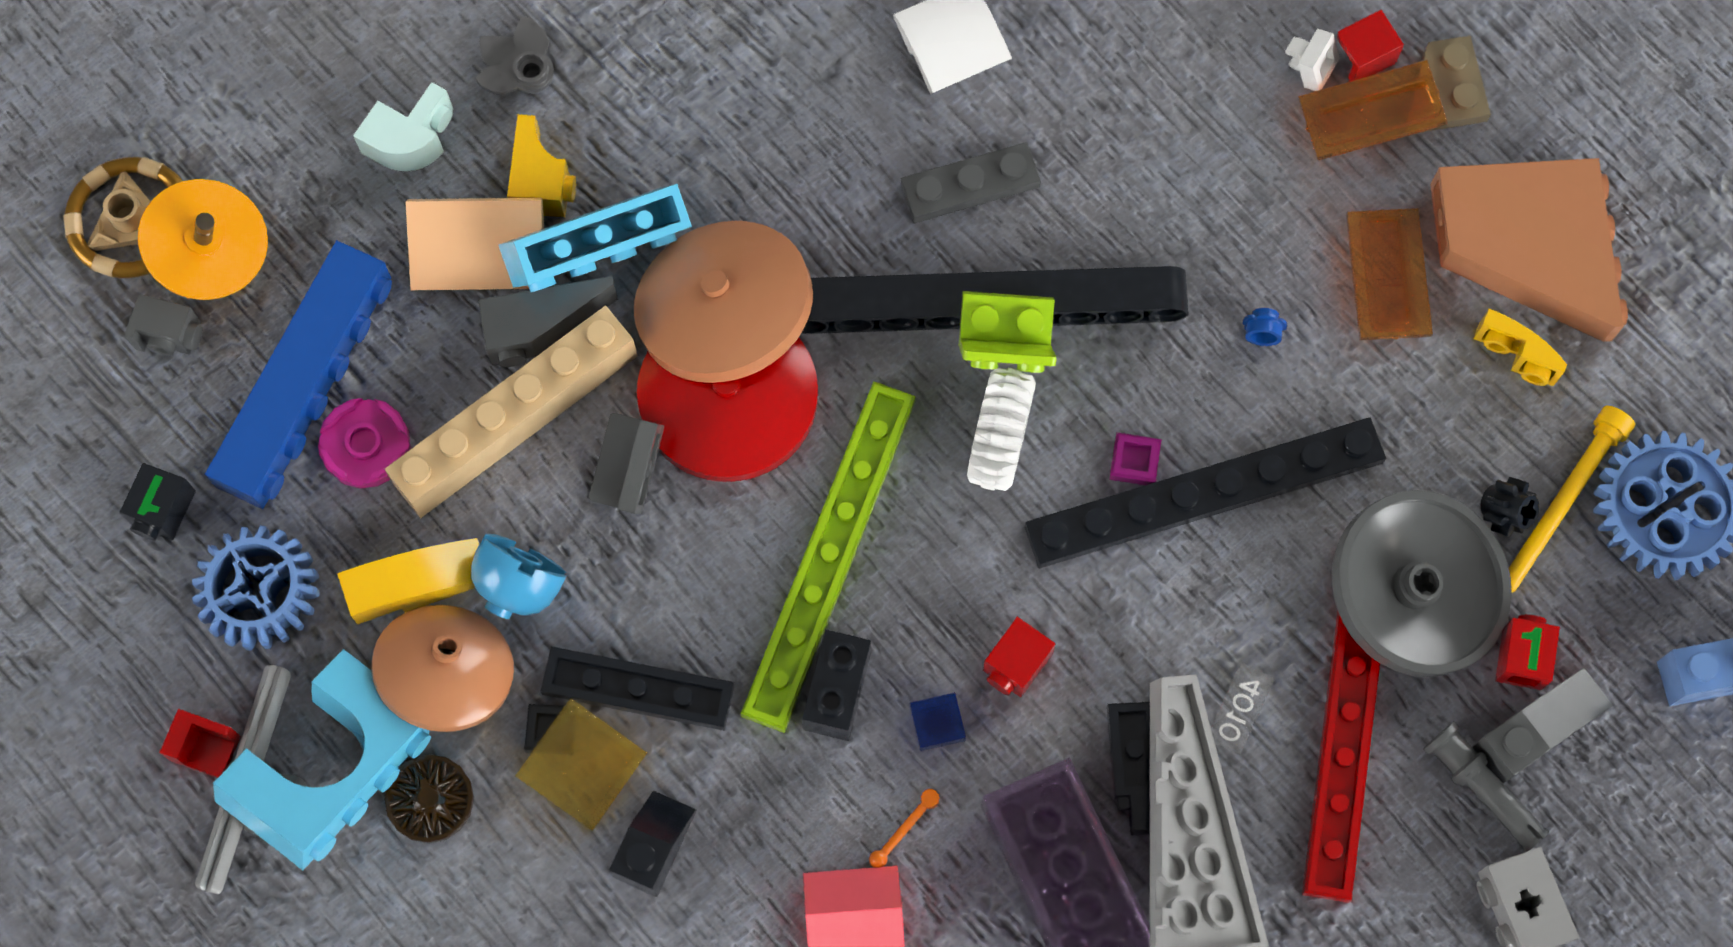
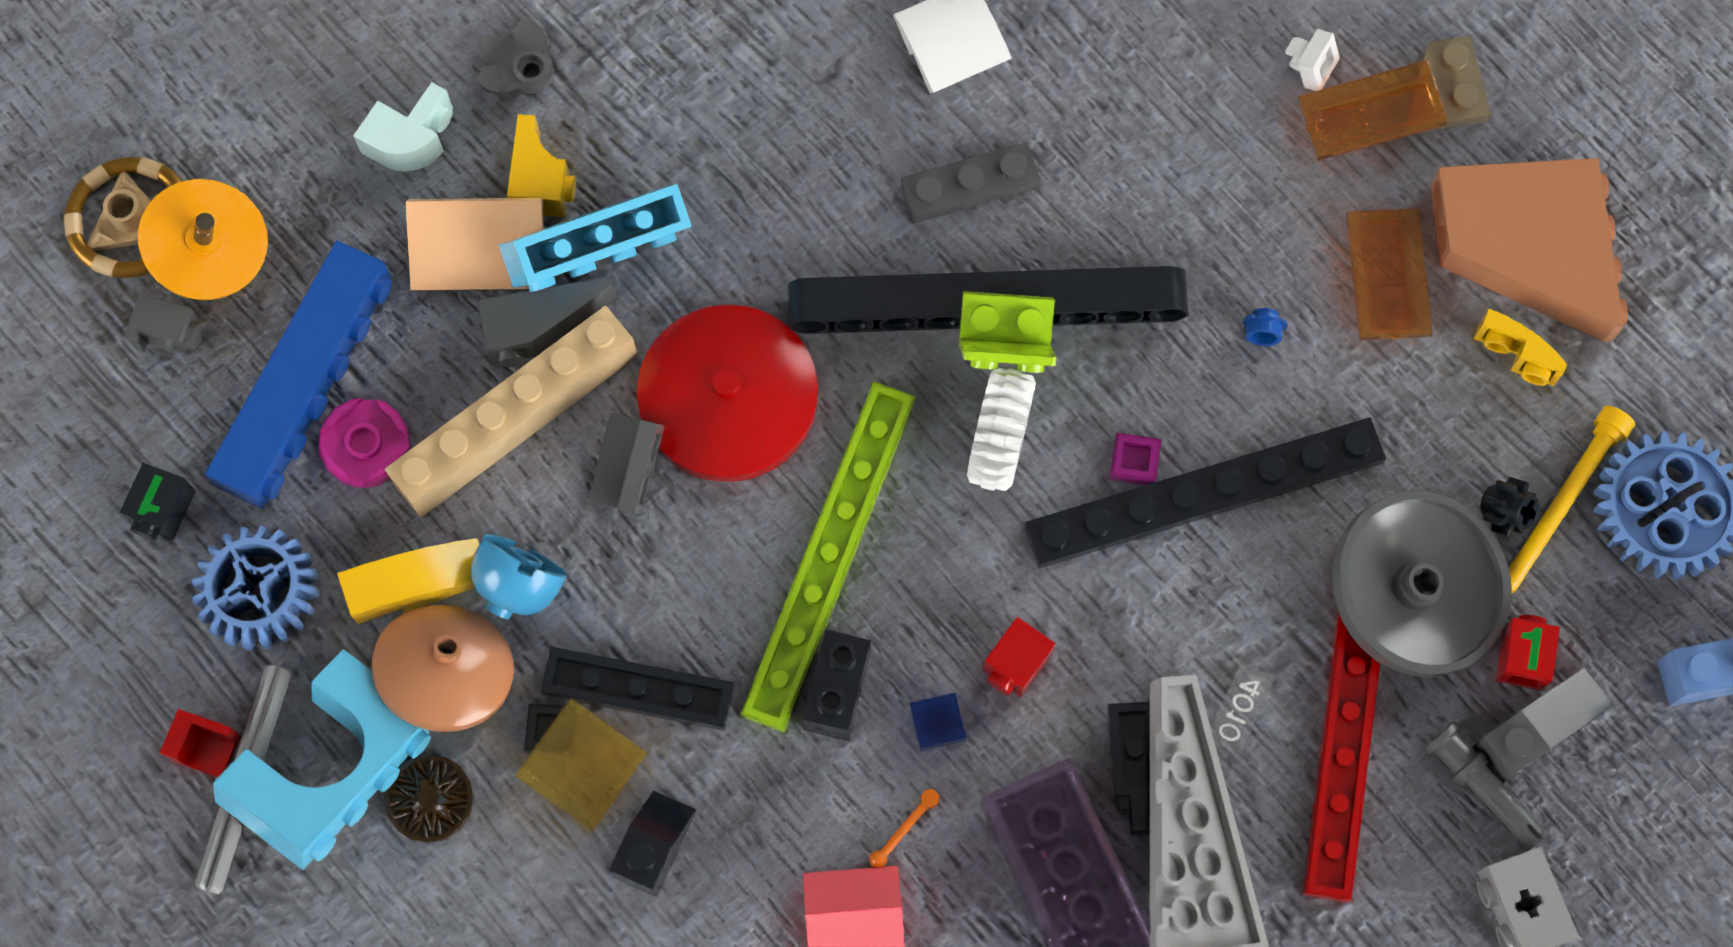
(723, 301): nougat dish -> none
(1370, 45): red panel -> none

